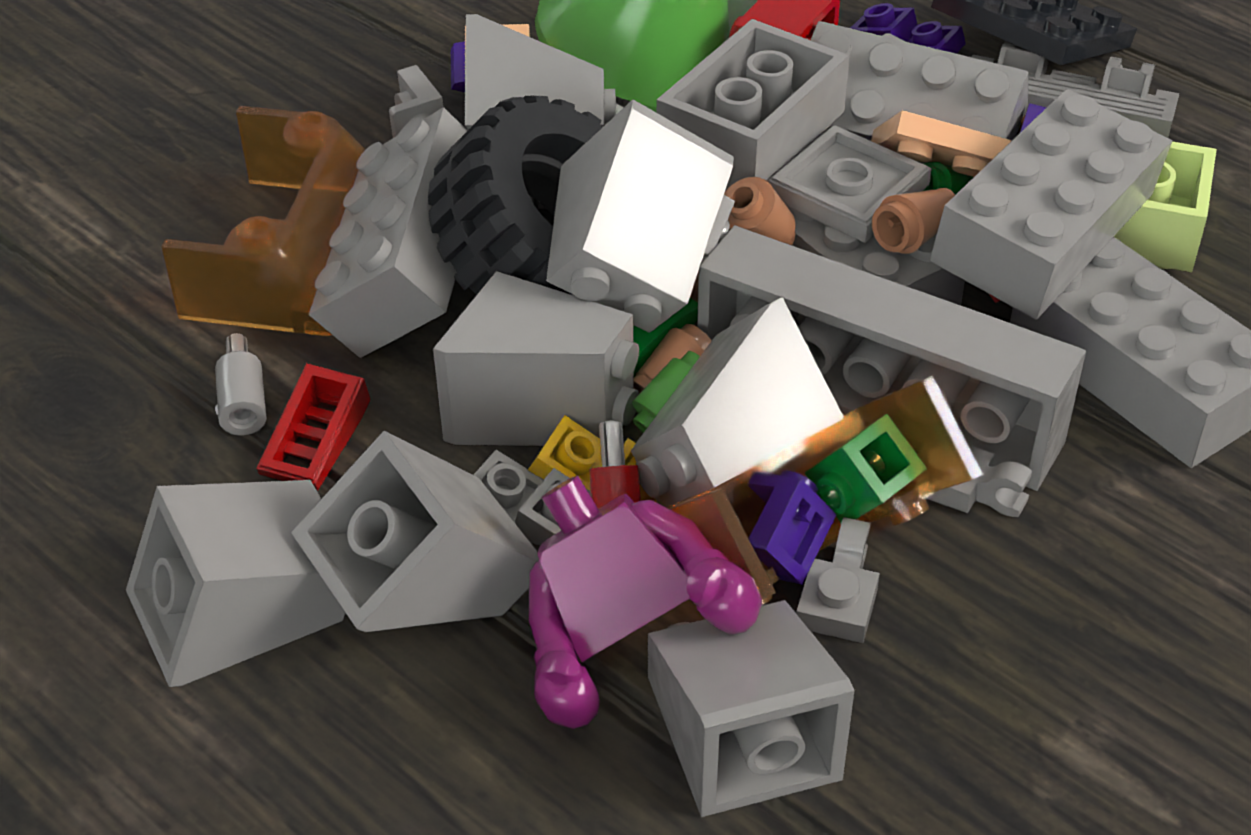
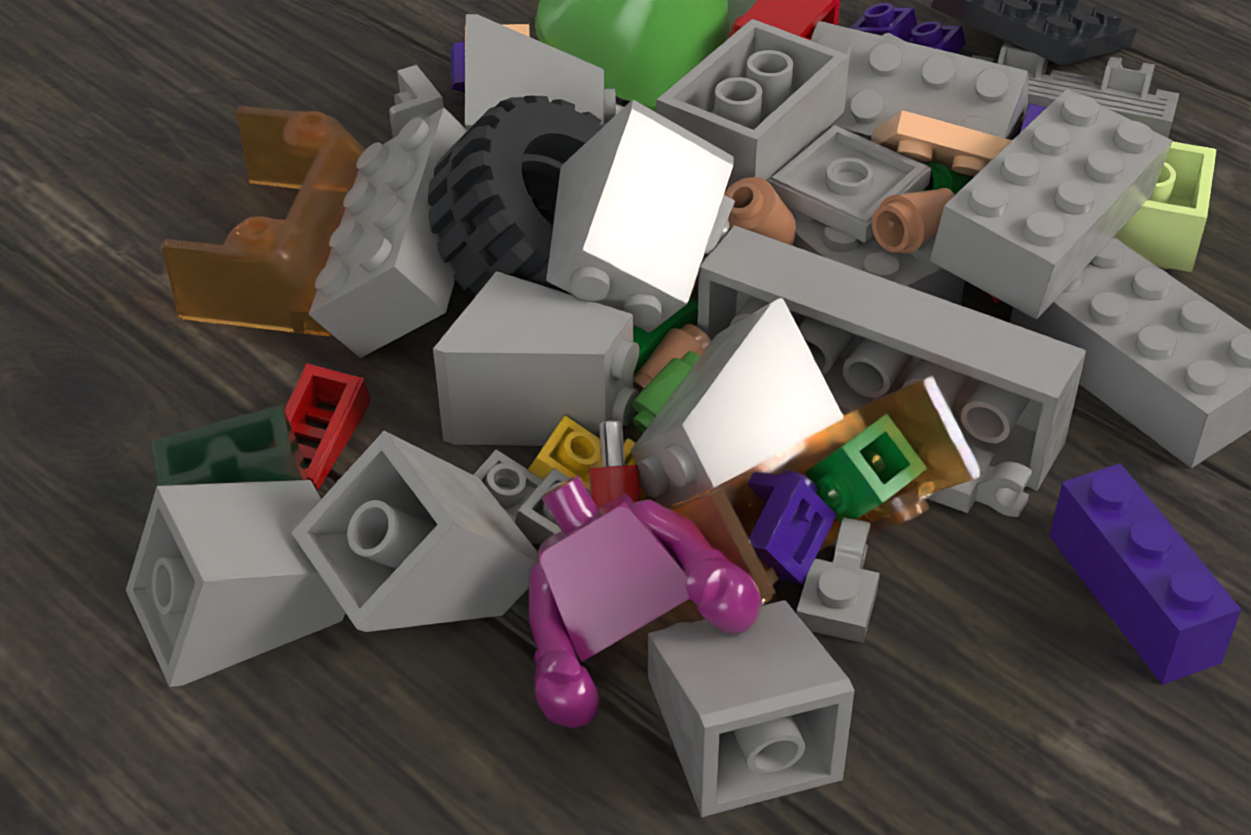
(231, 451): none -> clear green brick
(240, 389): light grey piece -> none
(1143, 573): none -> dark purple brick

